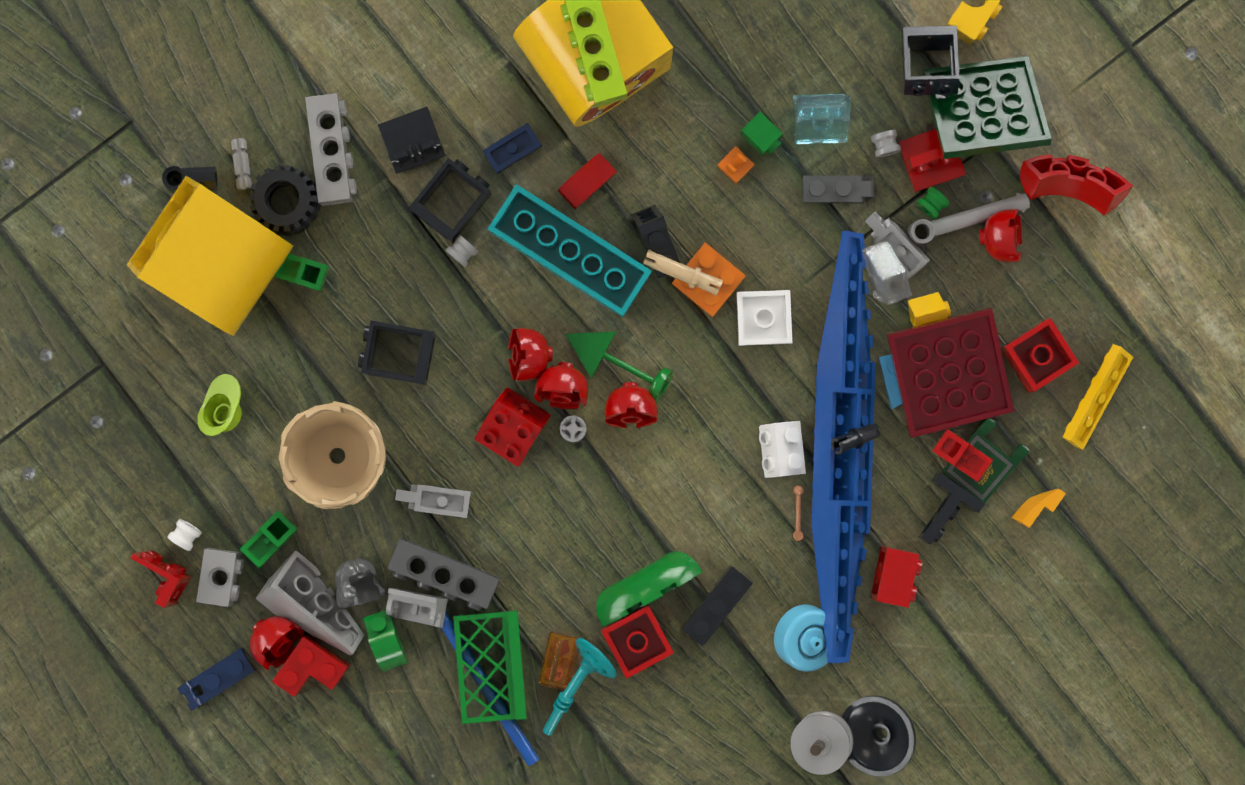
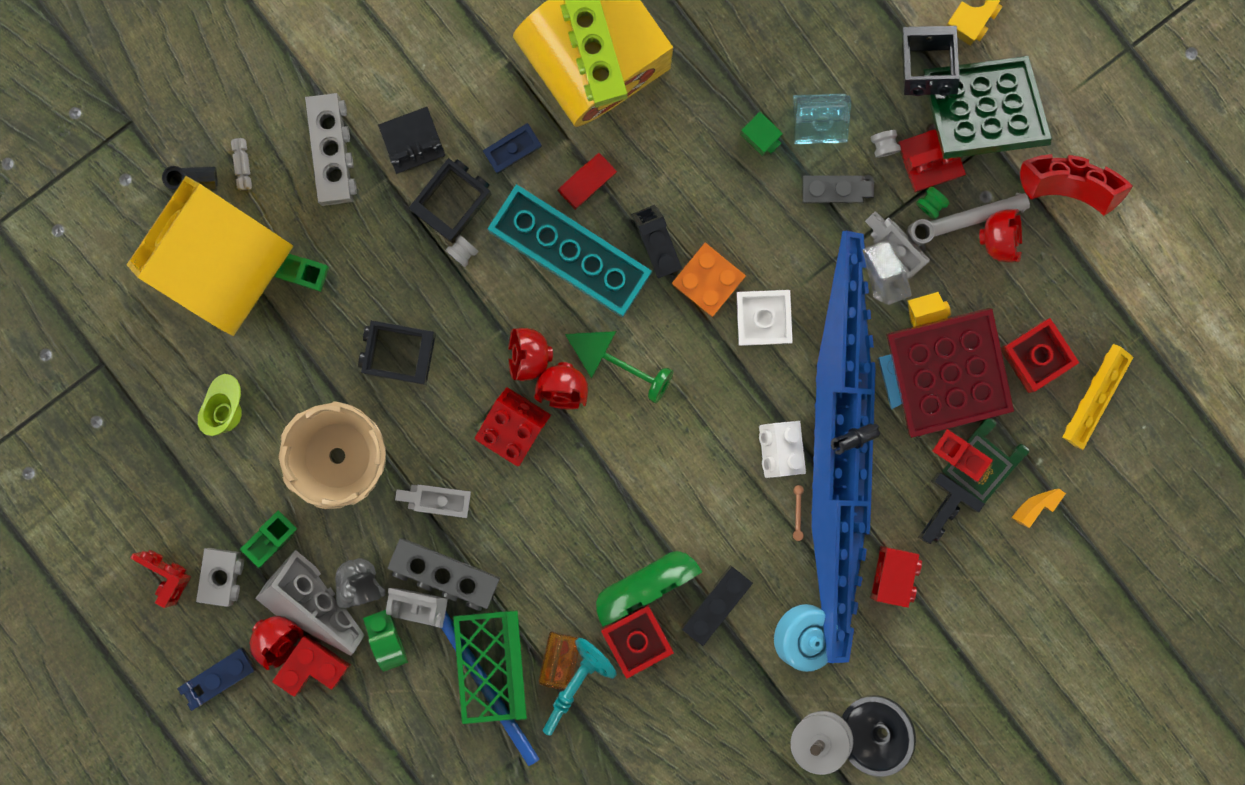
(184, 534): white wheel -> none
(269, 184): black tyre -> none
(572, 428): light grey wheel -> none
(630, 405): red cylinder -> none
(692, 276): tan pin -> none
(735, 165): orange tile -> none

